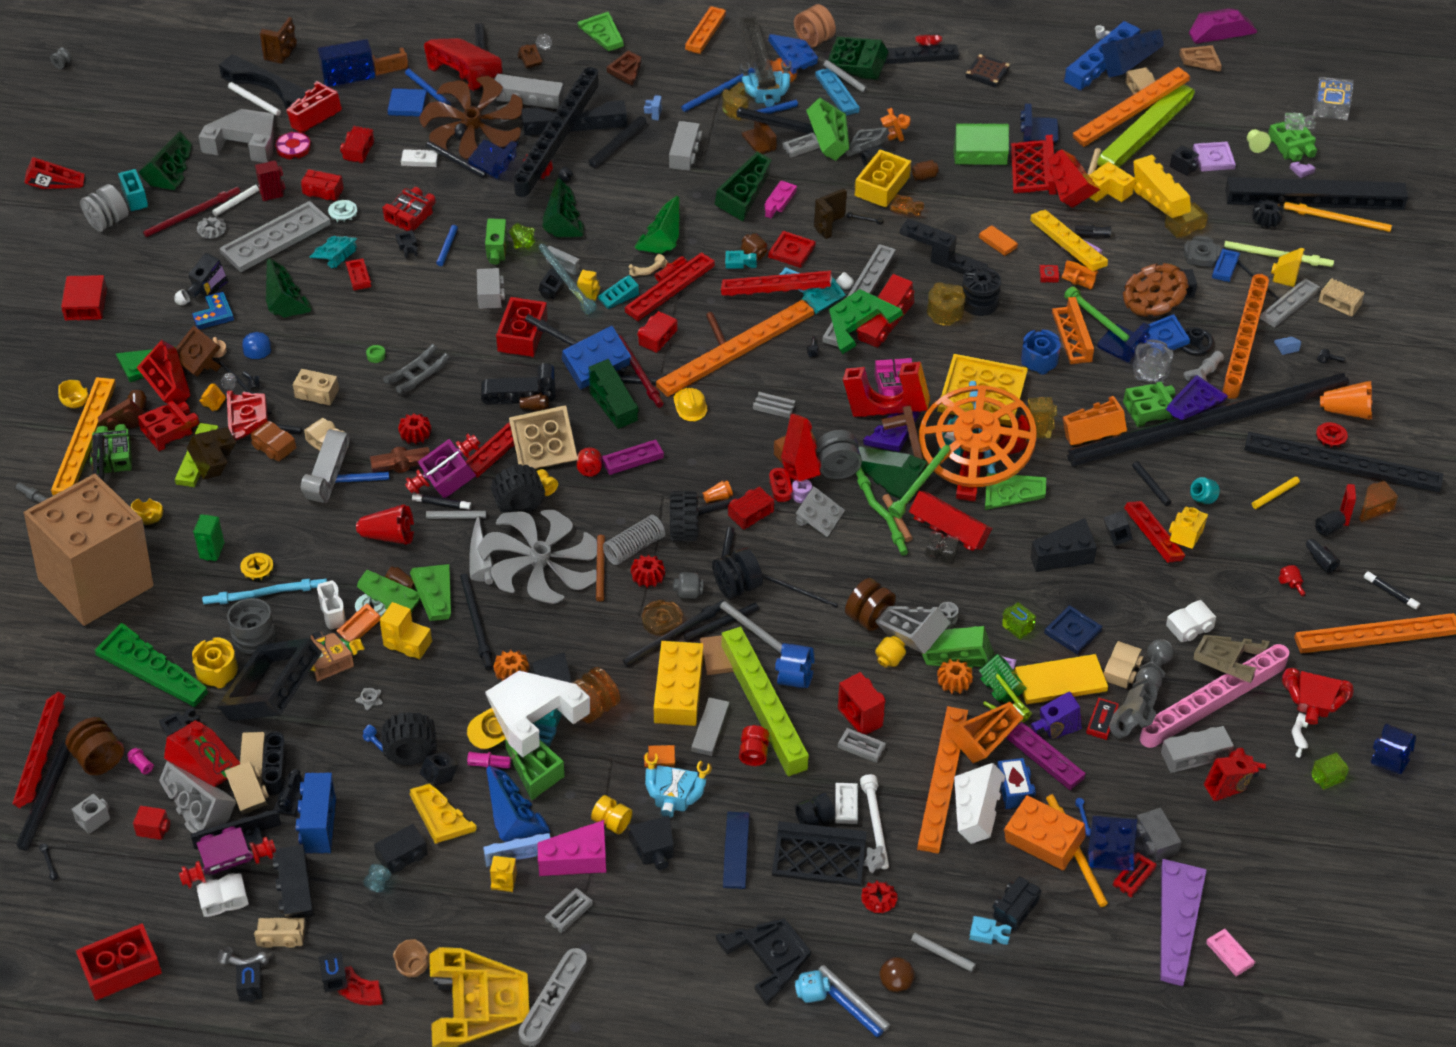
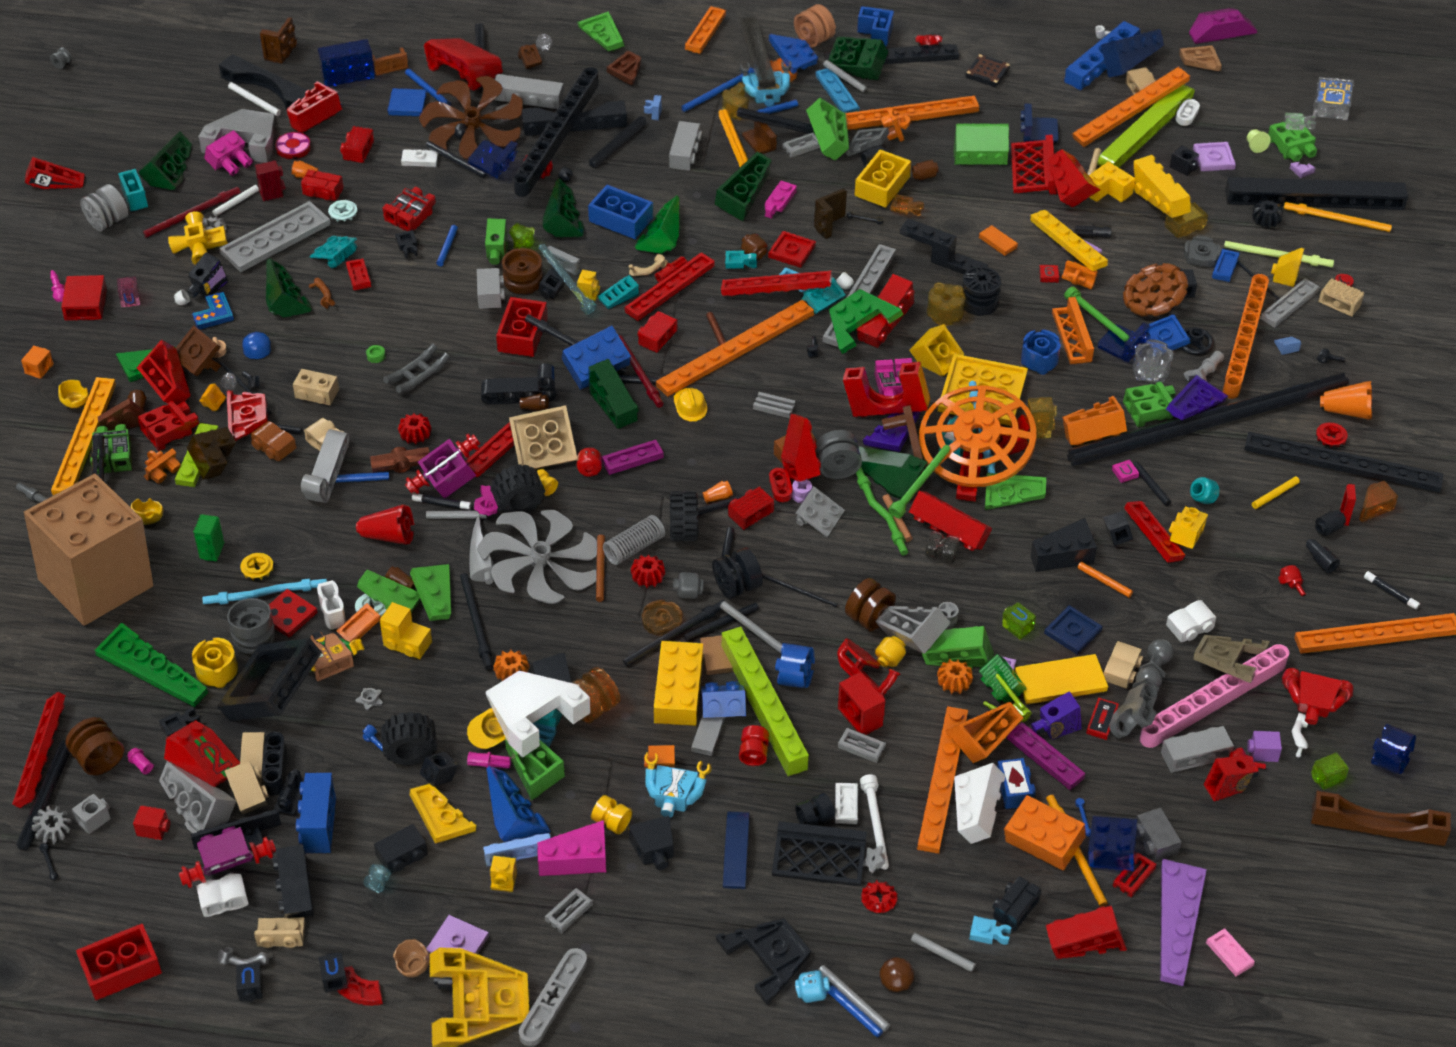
(37, 362): none -> orange brick
(44, 830): none -> light grey gear
(58, 289): none -> dark pink bar
(128, 291): none -> clear pink brick
(158, 462): none -> orange hips
(197, 237): none -> yellow brick
(225, 150): none -> dark pink brick
(290, 612): none -> red tile
(300, 168): none -> orange cone
(326, 300): none -> dark orange piece
(458, 934): none -> lavender plate
(486, 504): none -> dark pink piece
(522, 270): none -> reddish brown wheel
(620, 211): none -> blue brick
(723, 700): none -> bracket
(733, 137): none -> light orange axle
(863, 658): none -> red piece
(876, 22): none -> blue brick
(915, 111): none -> orange plate
(936, 350): none -> yellow slope
(1086, 932): none -> red wedge
(1105, 579): none -> orange bar
(1125, 471): none -> dark pink tile
(1187, 112): none -> white plate
(1265, 746): none -> medium lavender brick
(1345, 278): none -> red tile
(1421, 826): none -> reddish brown arch

